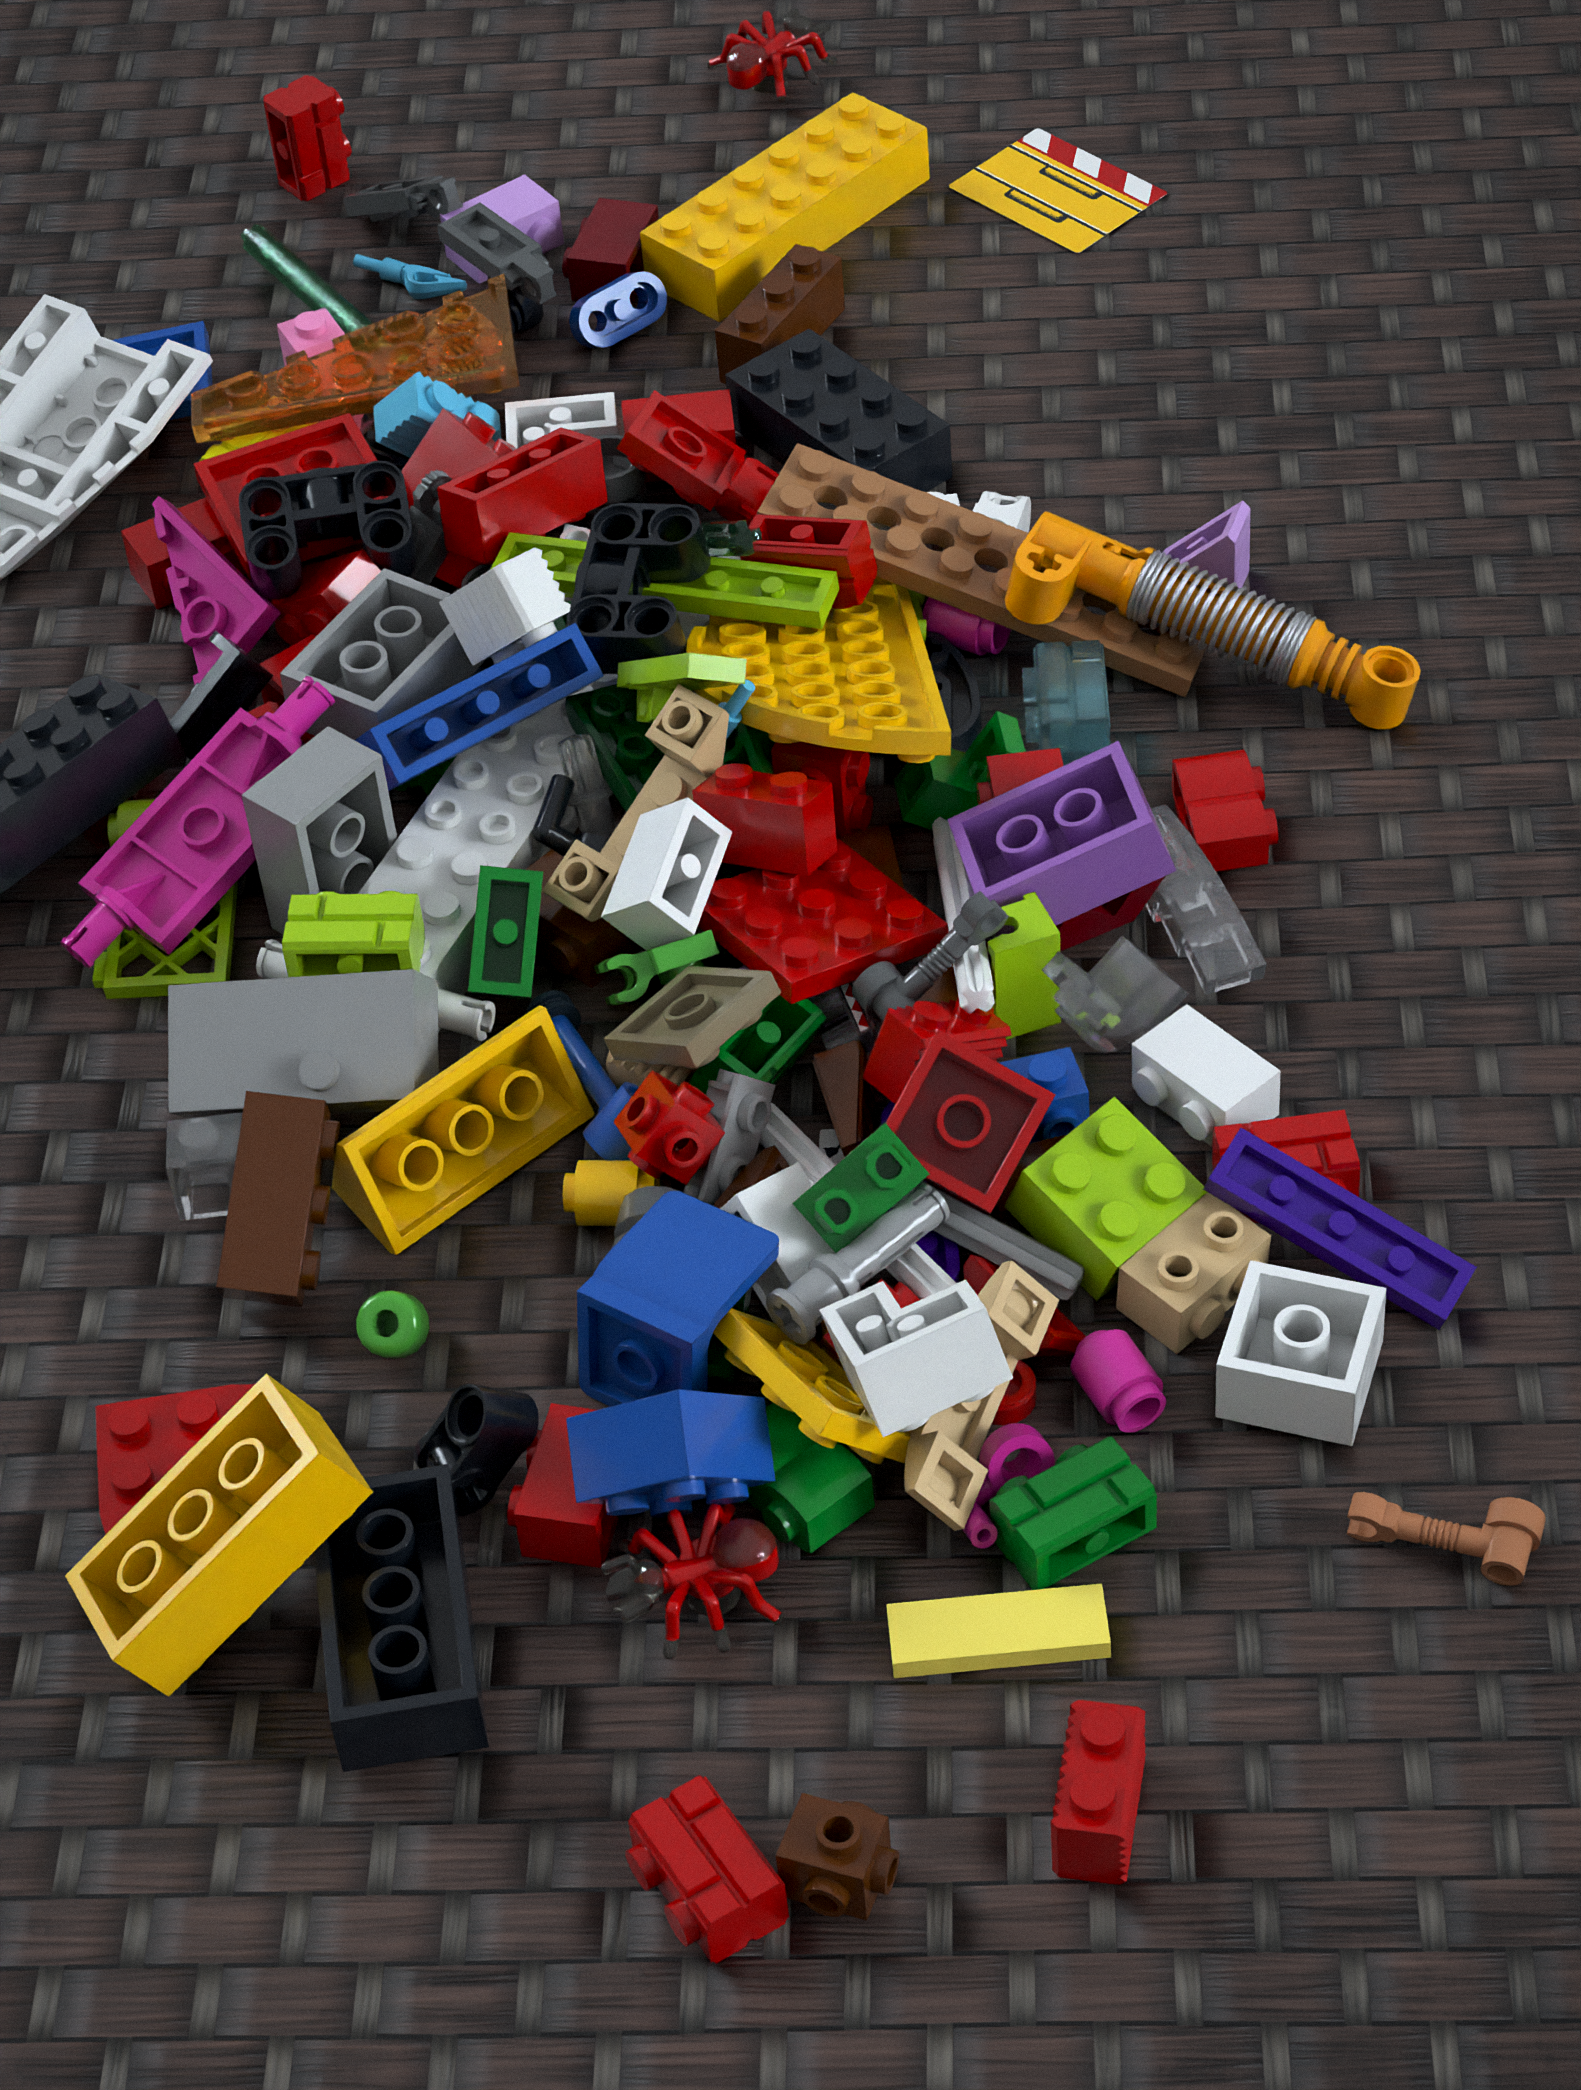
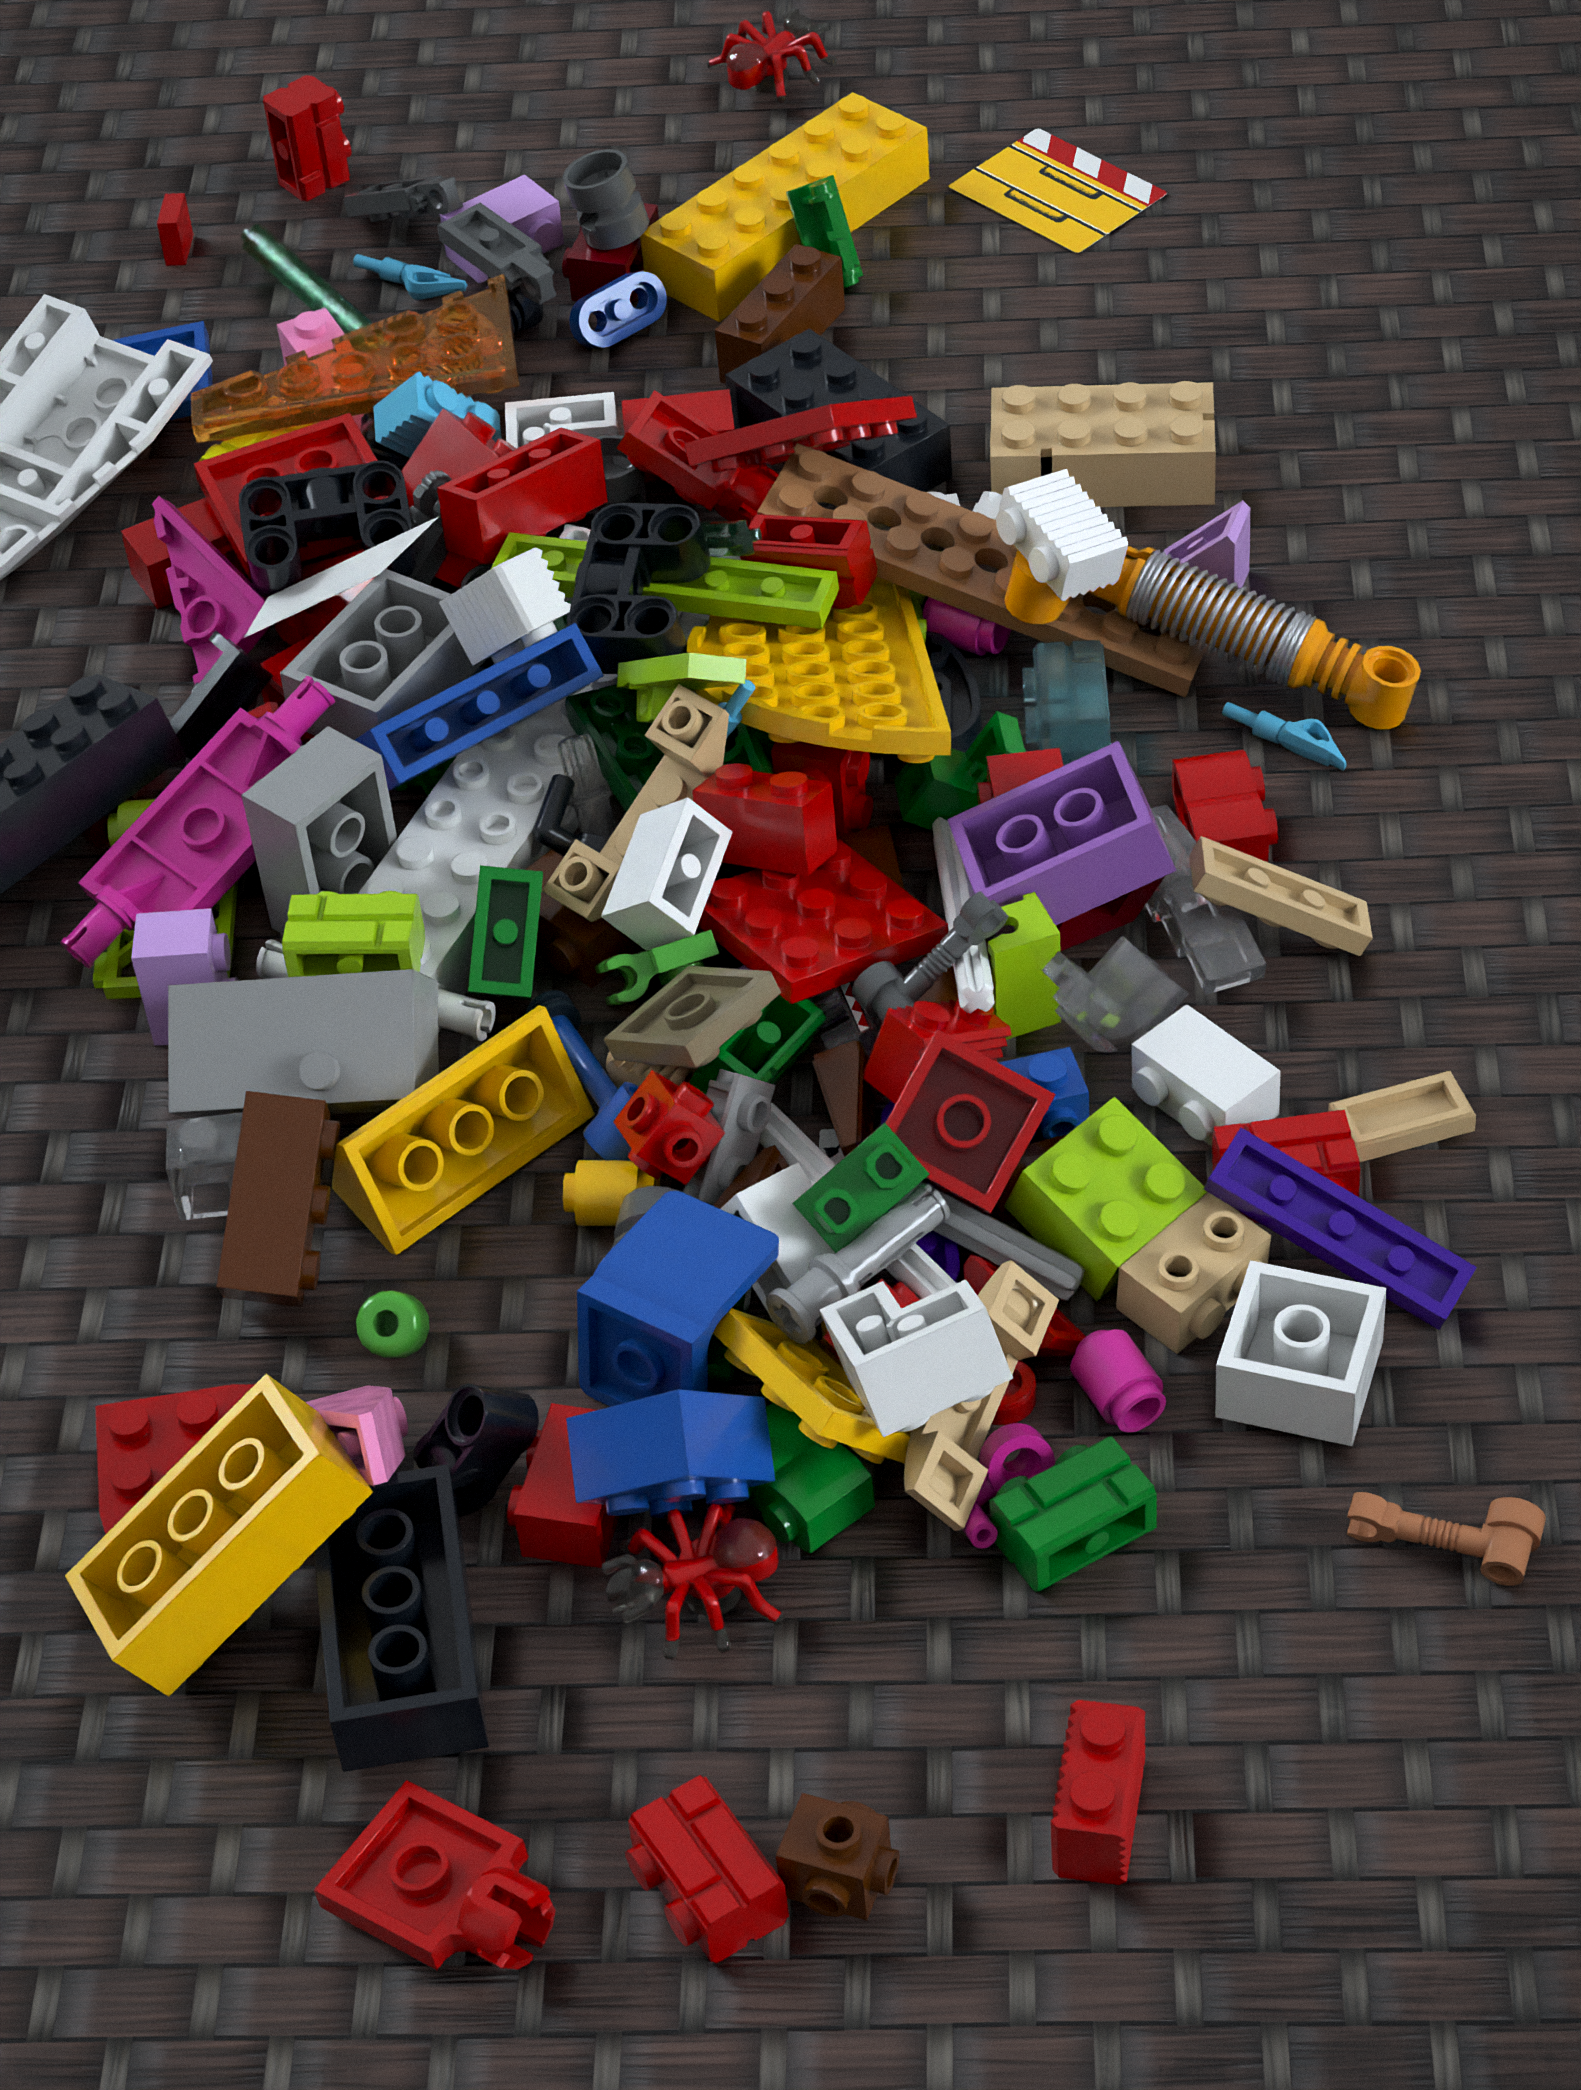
(175, 229): none -> red tile
(176, 951): none -> lavender brick
(333, 580): none -> white sticker
(368, 1428): none -> bright pink slope
(439, 1884): none -> red plate
(605, 198): none -> dark grey wheel
(818, 428): none -> red plate
(824, 225): none -> green hinge
(998, 1630): light yellow tile -> none
(1061, 534): none -> white brick
(1116, 440): none -> tan piece
(1280, 897): none -> tan plate
(1305, 737): none -> medium azure hand
(1407, 1115): none -> tan tile

